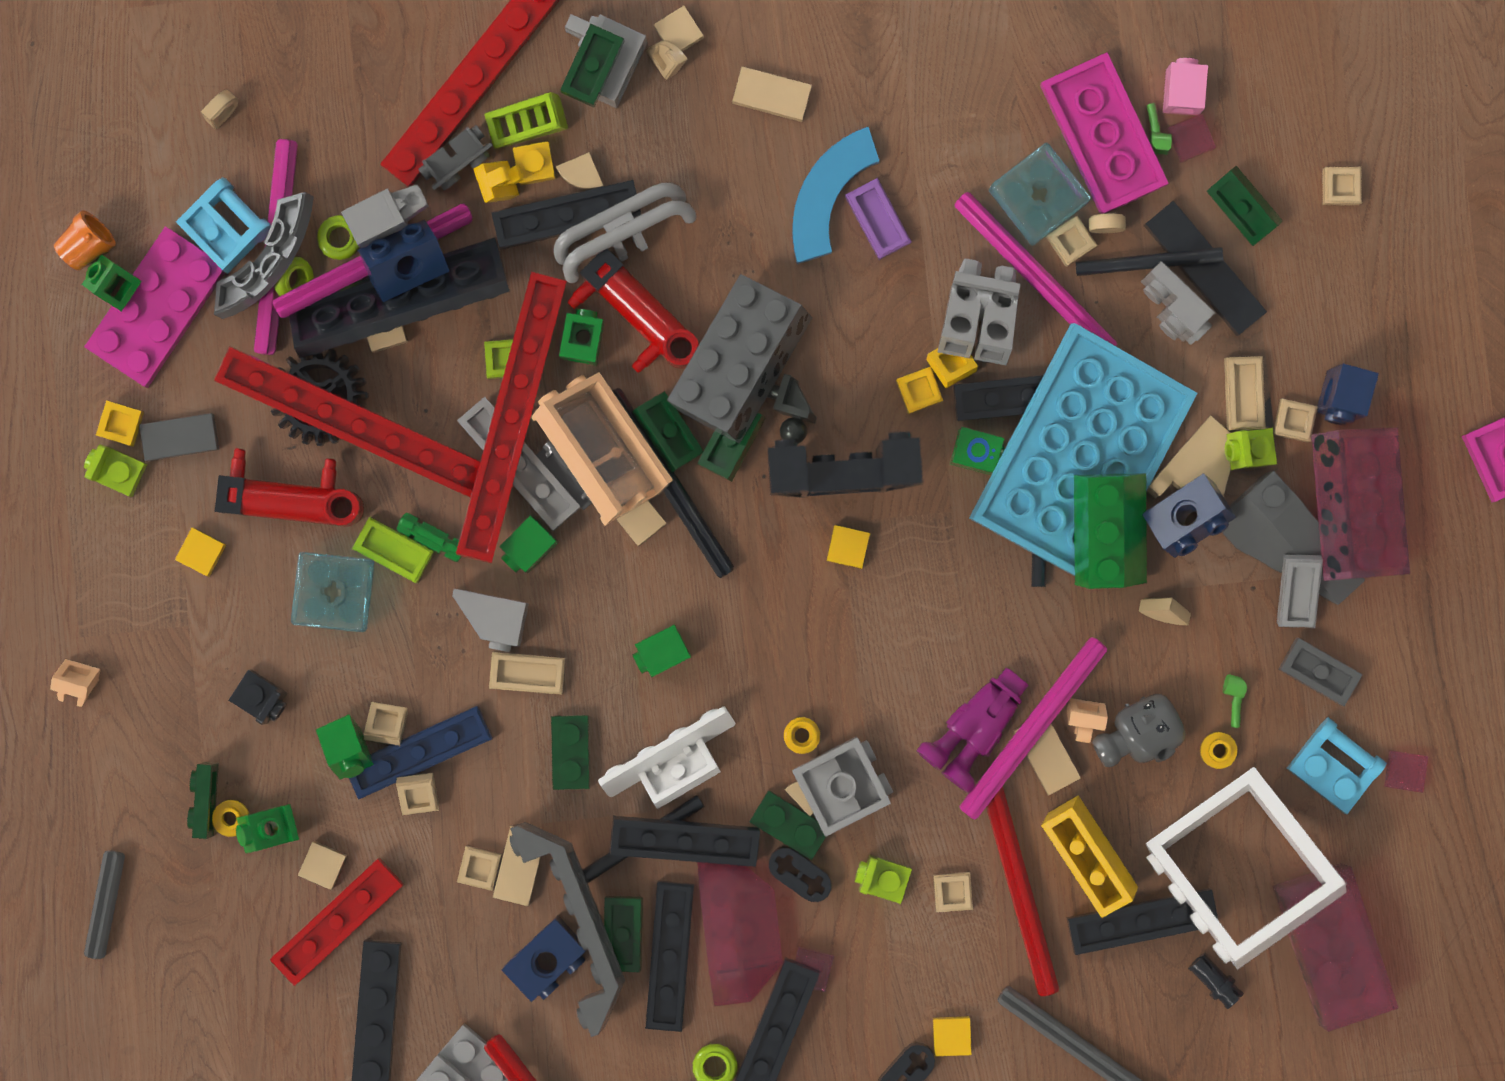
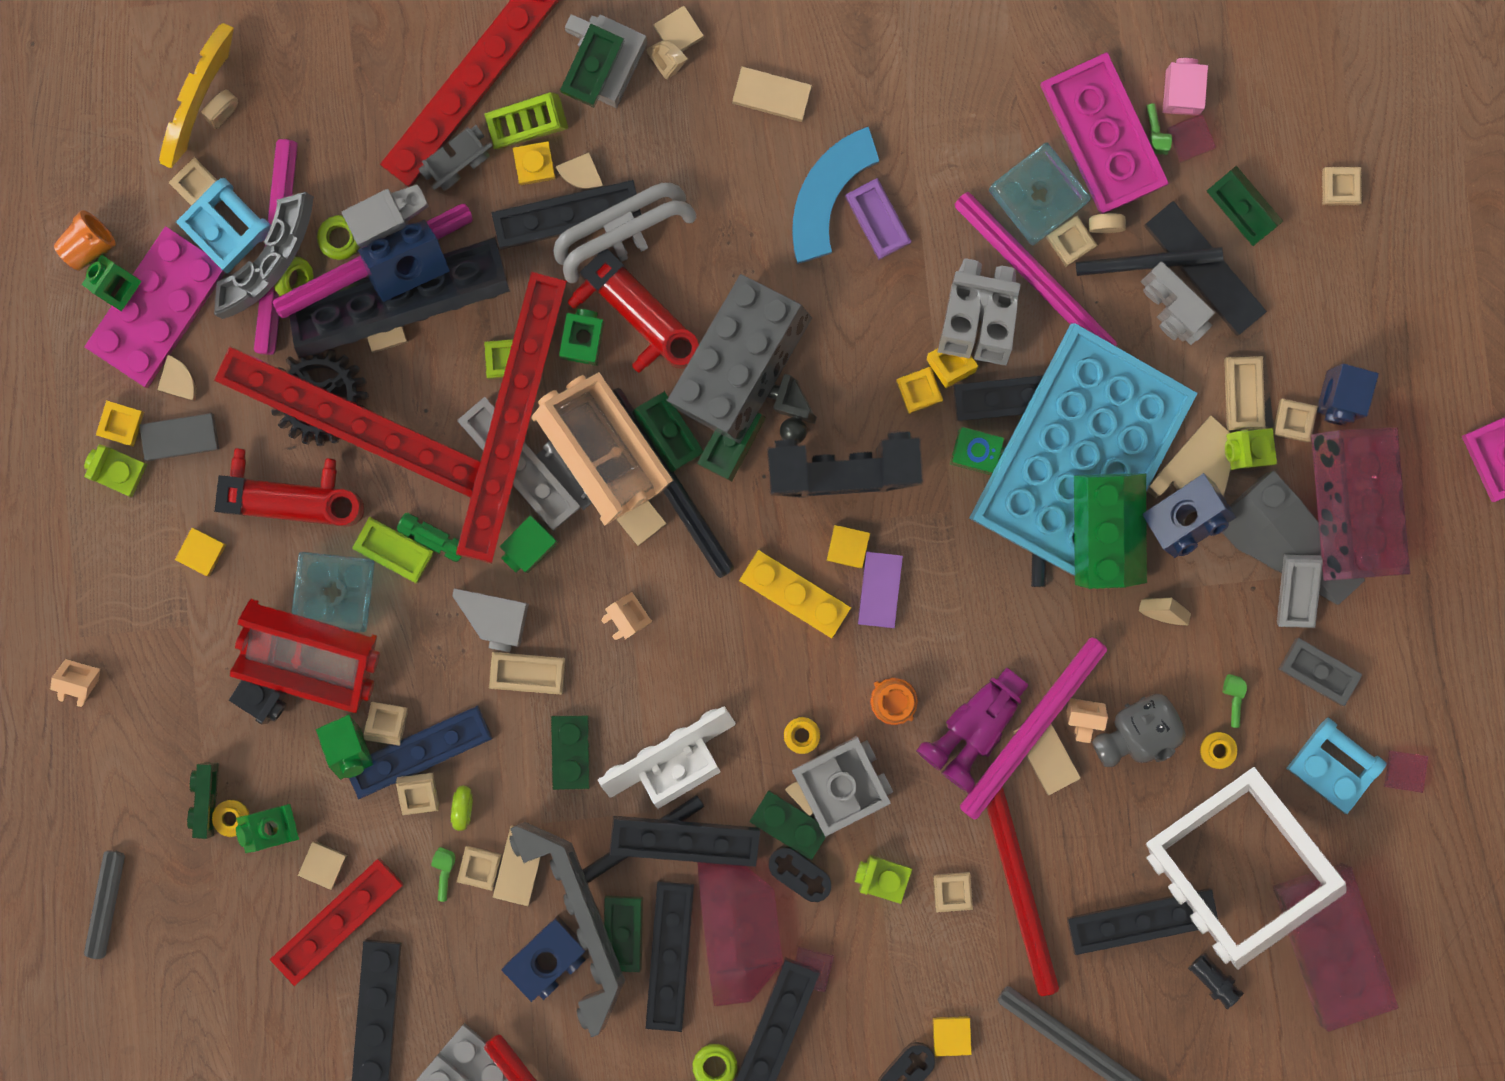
(177, 379): none -> tan tile
(192, 94): none -> yellow tile
(192, 181): none -> tan tile
(305, 657): none -> red door
(444, 861): none -> bright green hand
(461, 808): none -> lime piece
(498, 180): yellow tile -> none
(627, 616): none -> light nougat tile
(661, 651): green brick -> none
(795, 594): none -> yellow plate
(880, 590): none -> medium lavender tile
(894, 701): none -> orange piece
(1090, 856): yellow brick -> none

